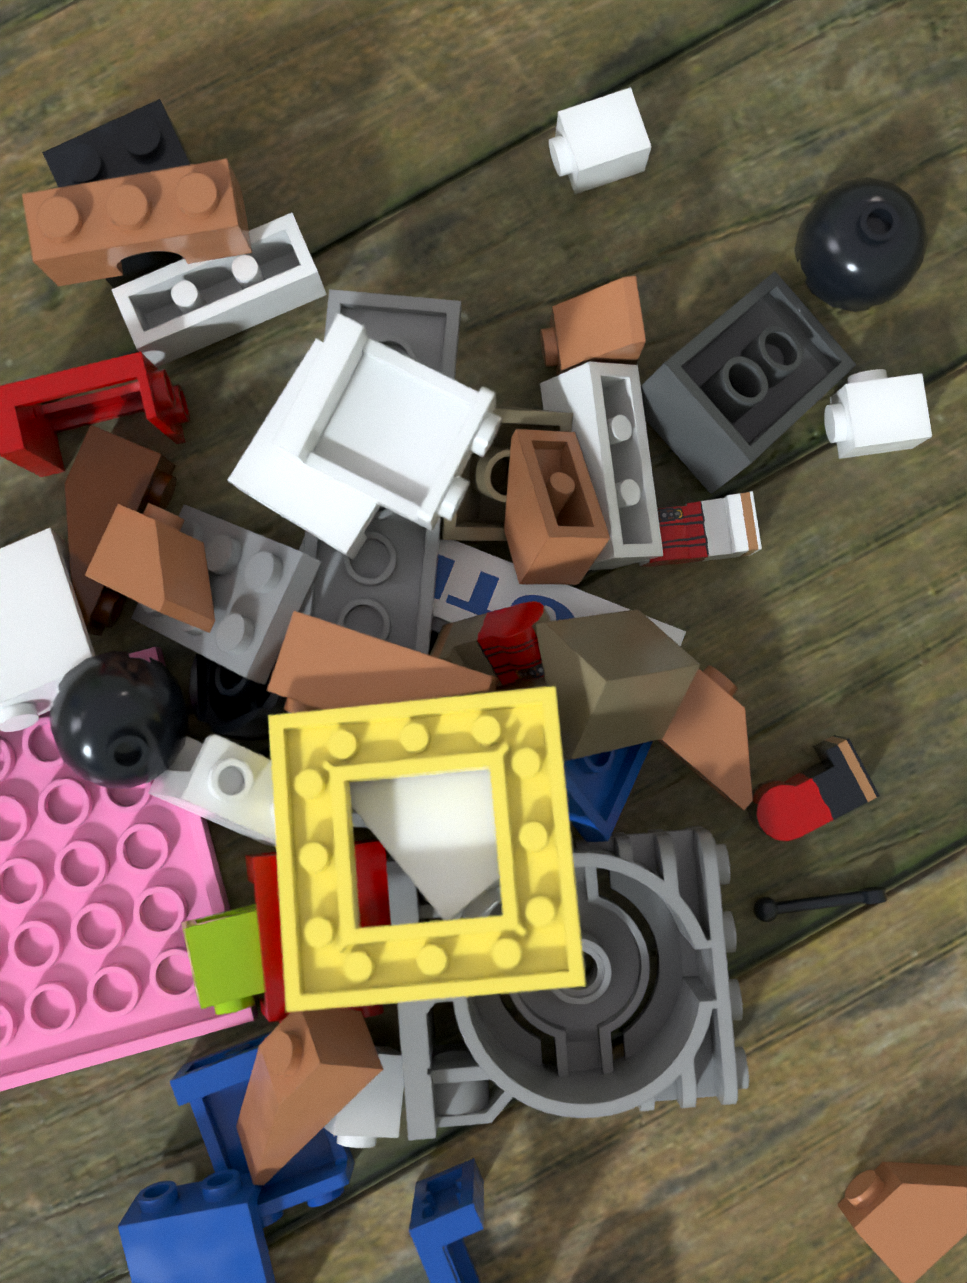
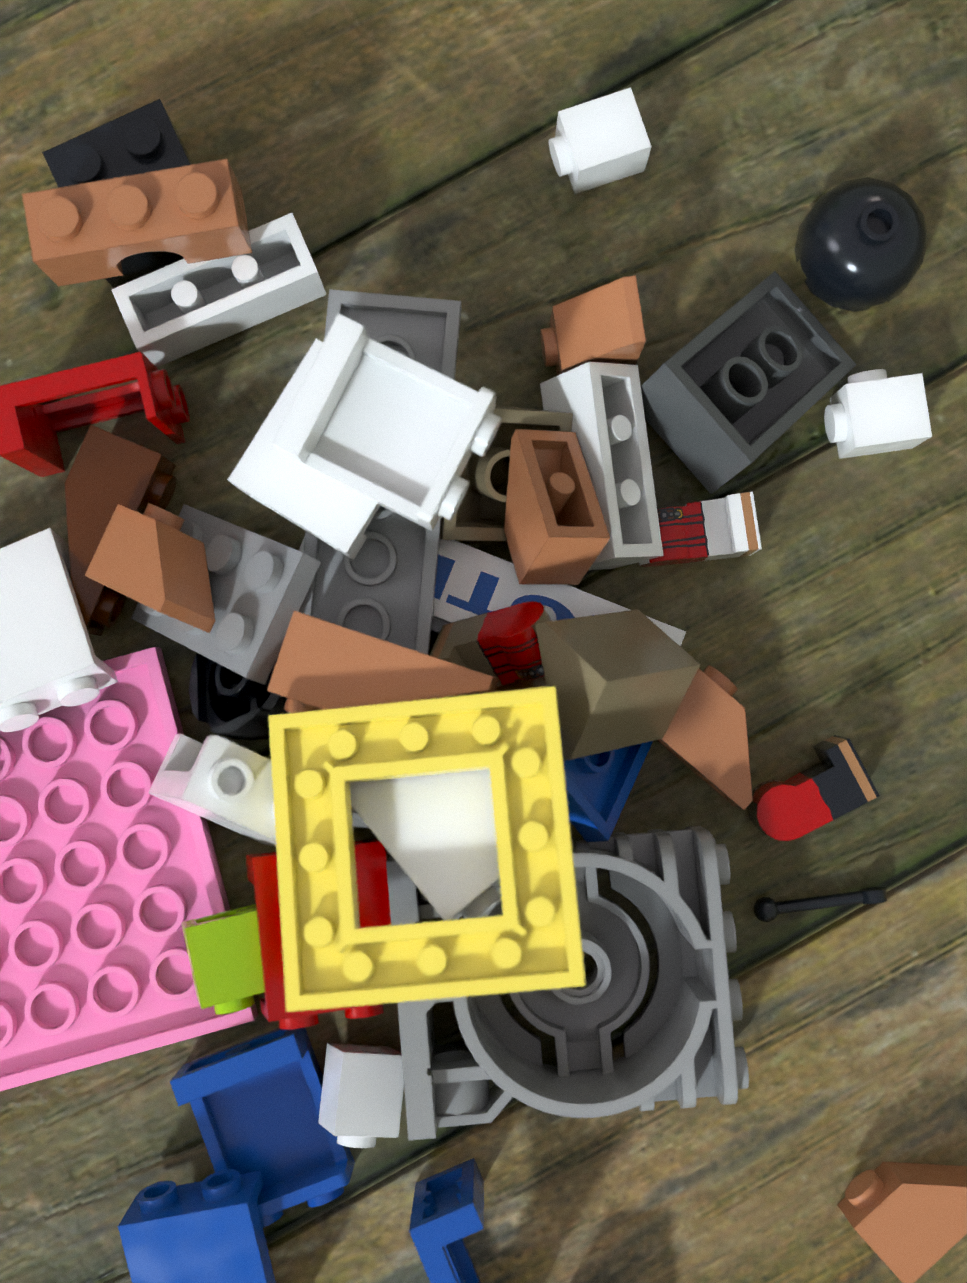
(119, 719): black cylinder -> none
(301, 1083): nougat slope -> none

